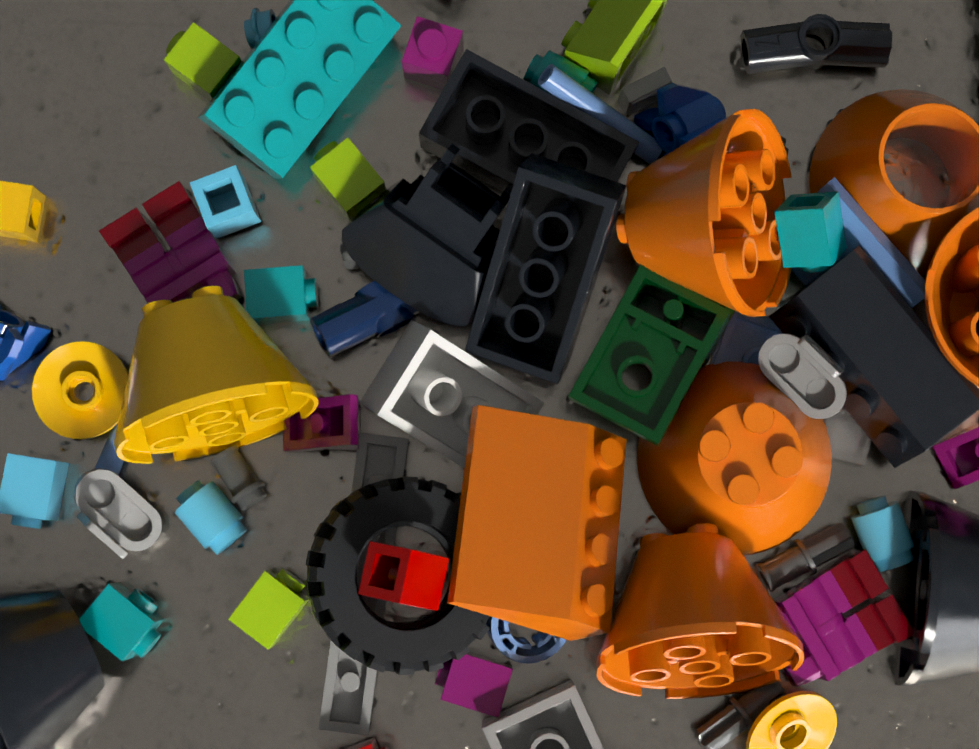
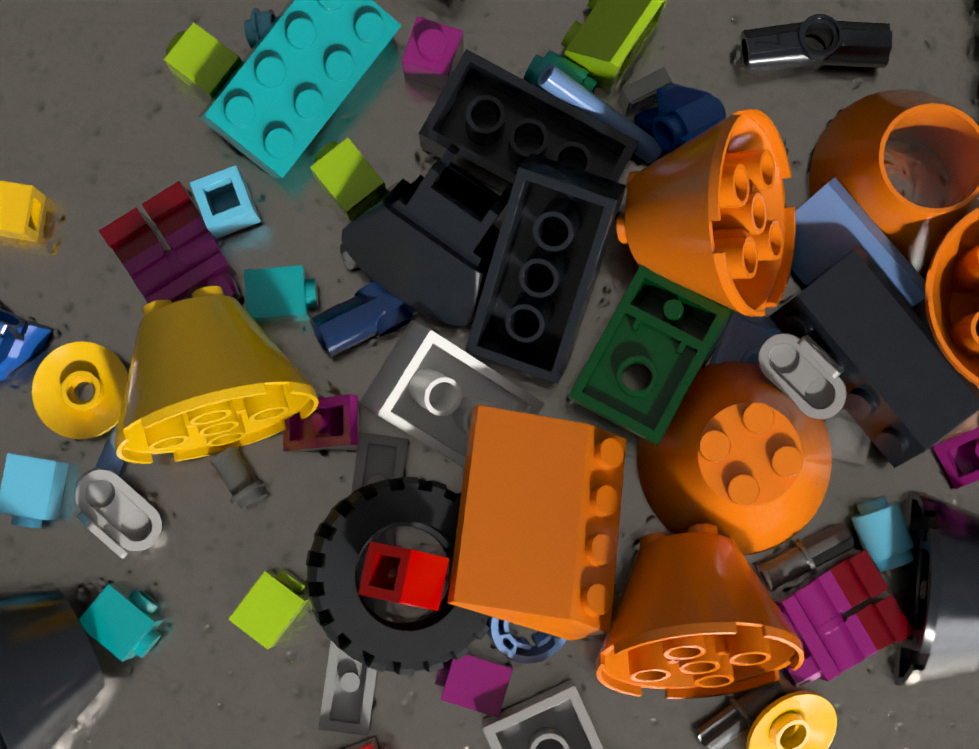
(210, 516): medium azure brick -> none
(811, 231): teal brick -> none

